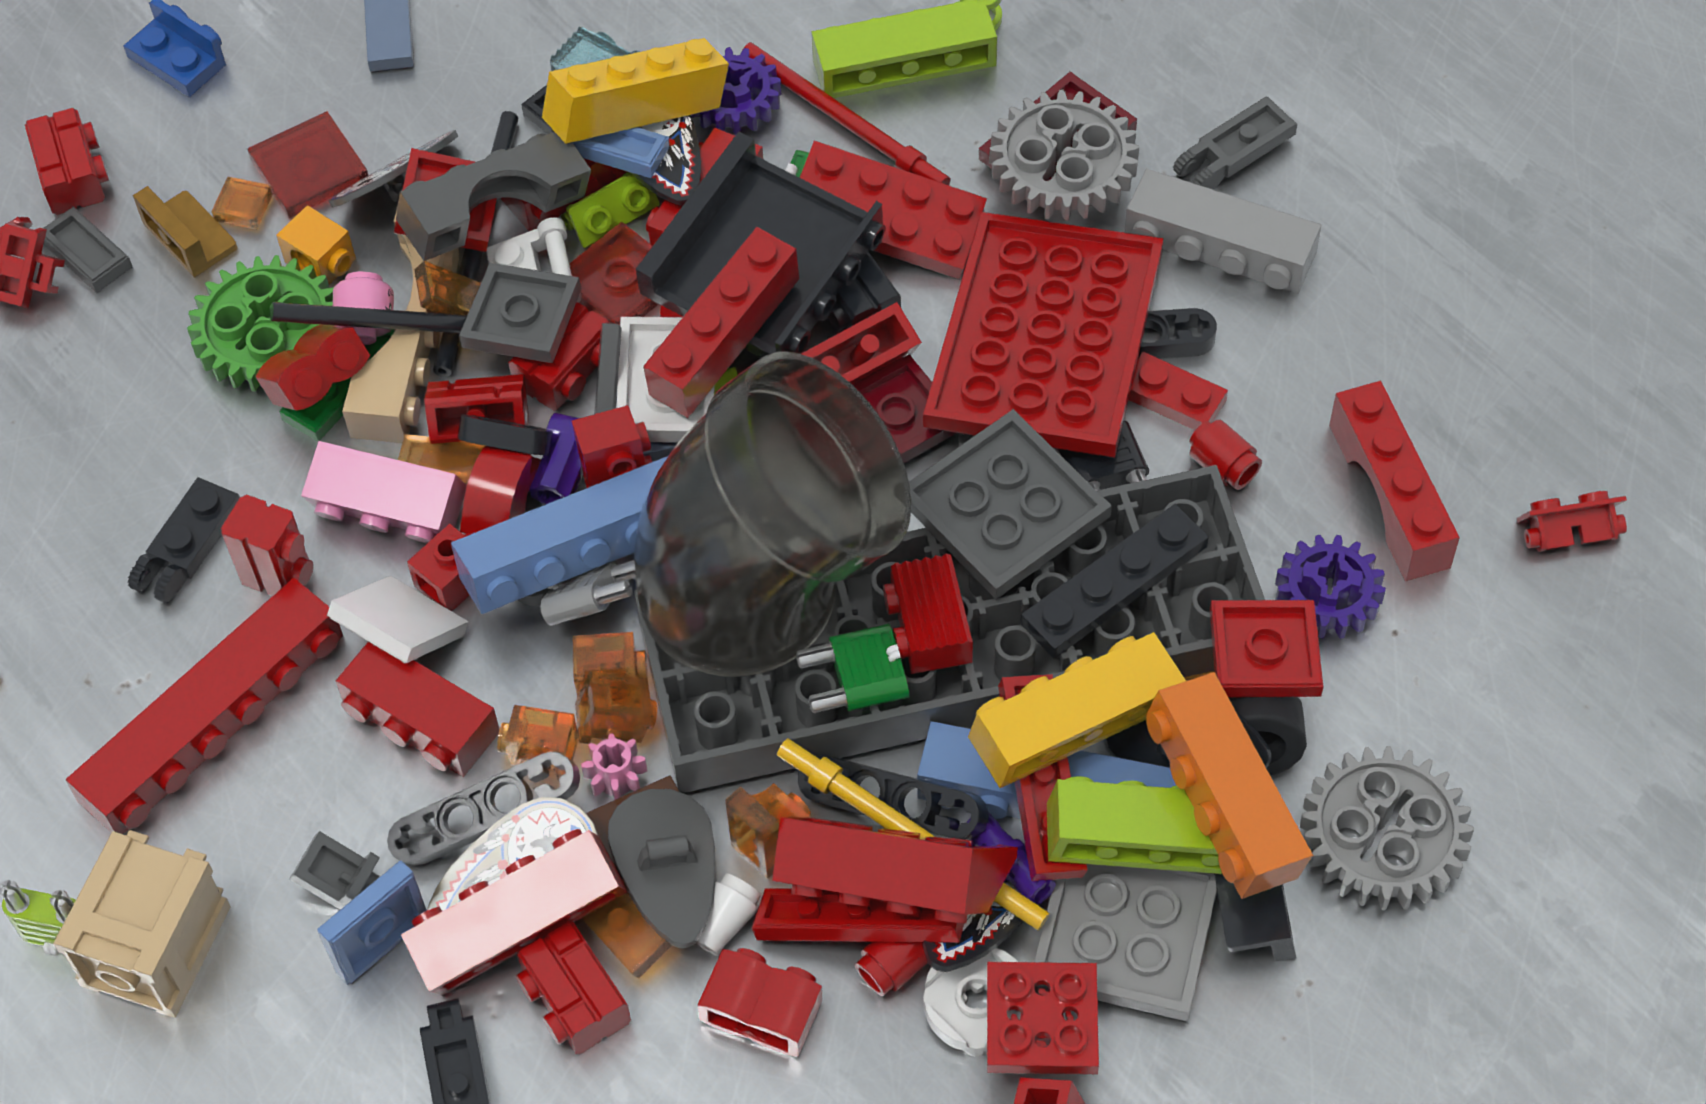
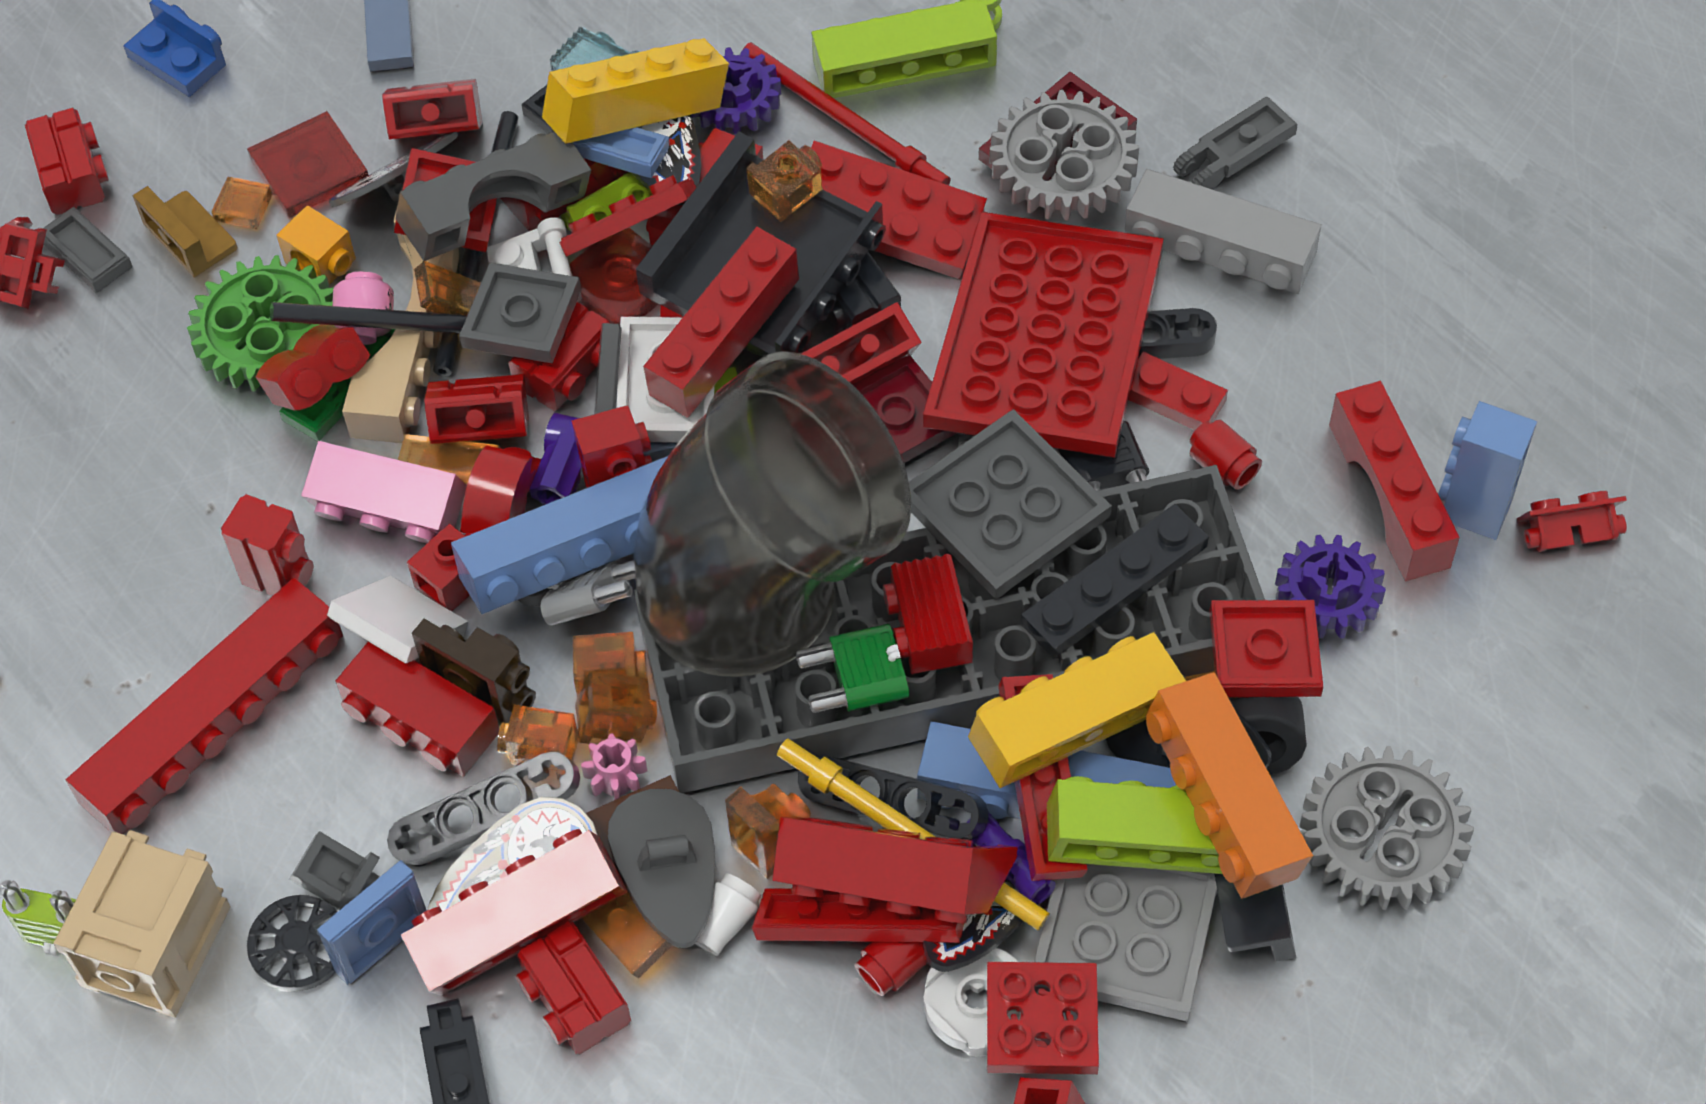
(184, 539): black hinge -> none
(294, 943): none -> black wheel
(432, 109): none -> red brick
(480, 665): none -> dark brown plate
(505, 434): black beam -> none
(626, 214): none -> red tile
(760, 1001): red brick -> none
(785, 179): none -> clear orange brick
(1485, 468): none -> medium blue brick

